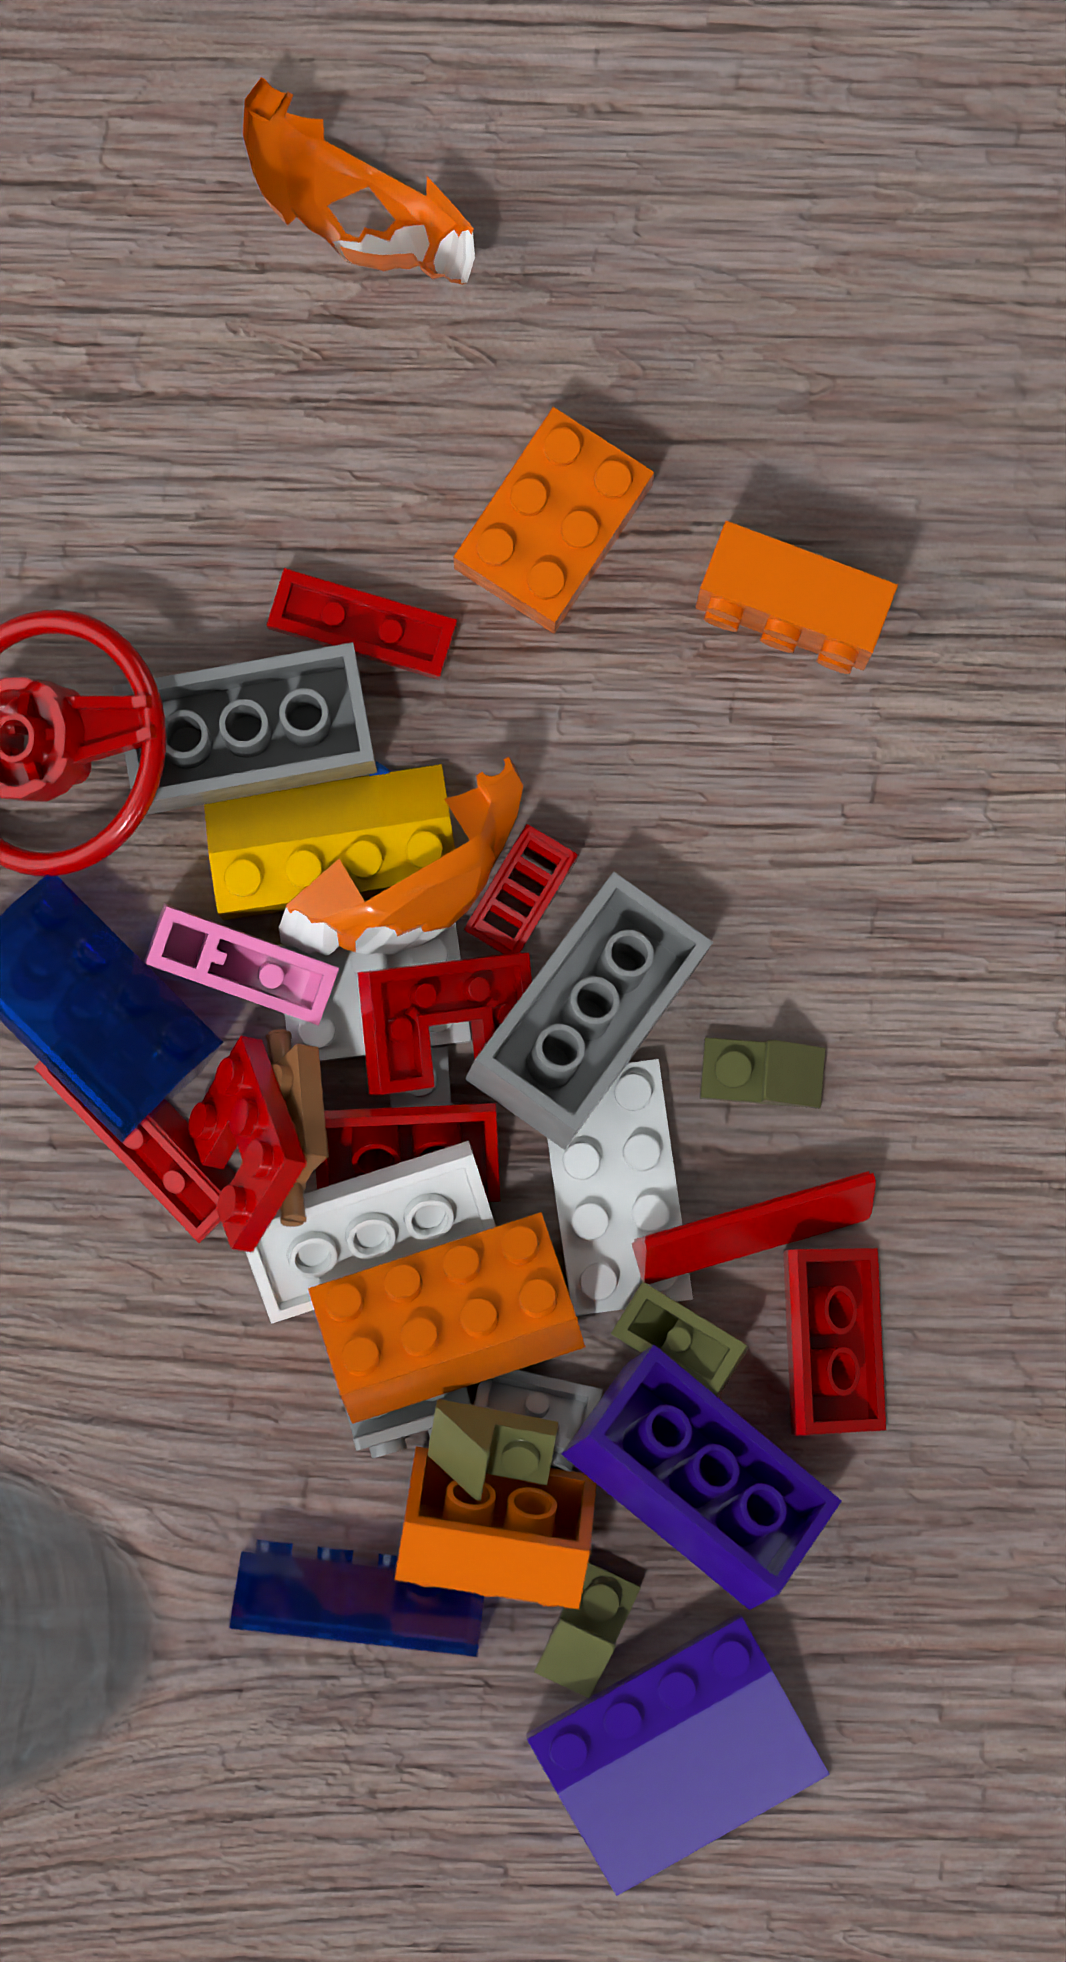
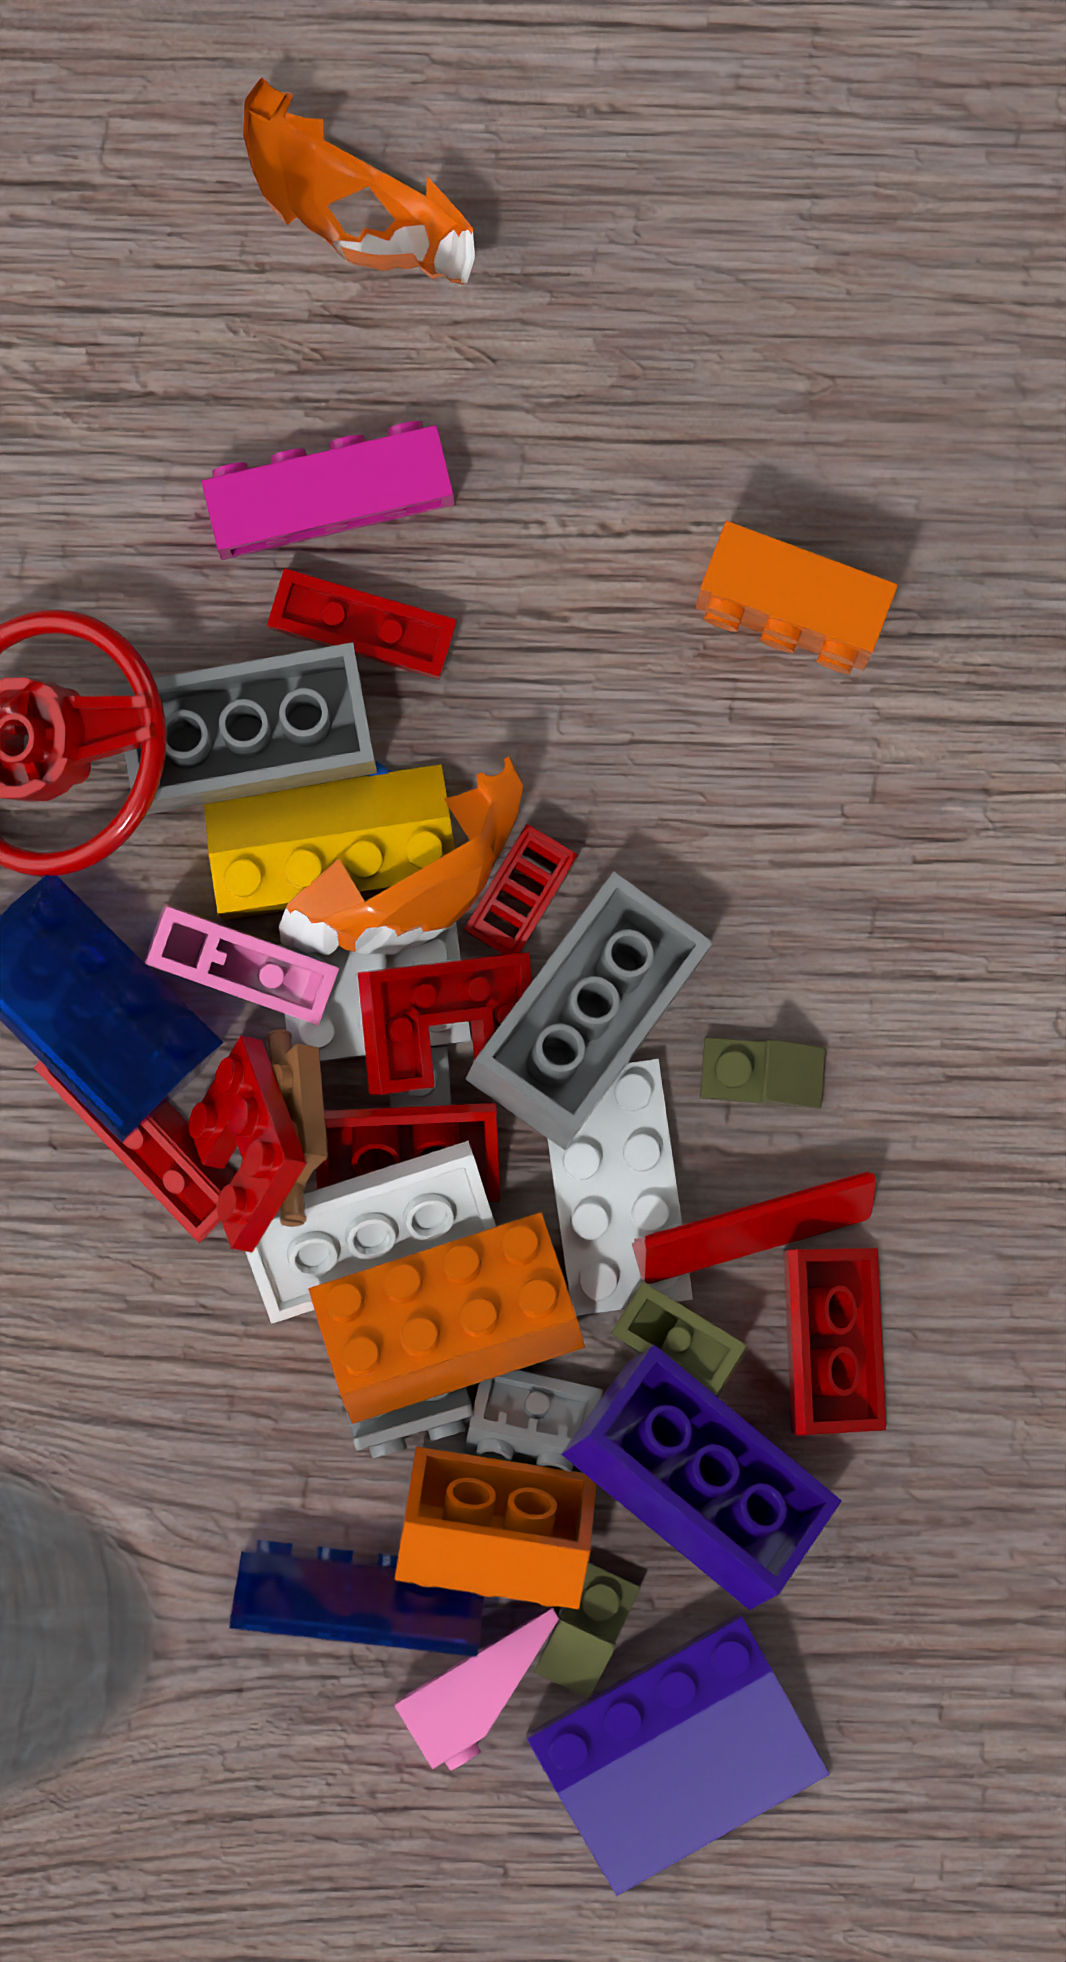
(328, 490): none -> dark pink brick
(466, 1699): none -> bright pink slope
(483, 1441): olive slope -> none
(553, 520): orange brick -> none

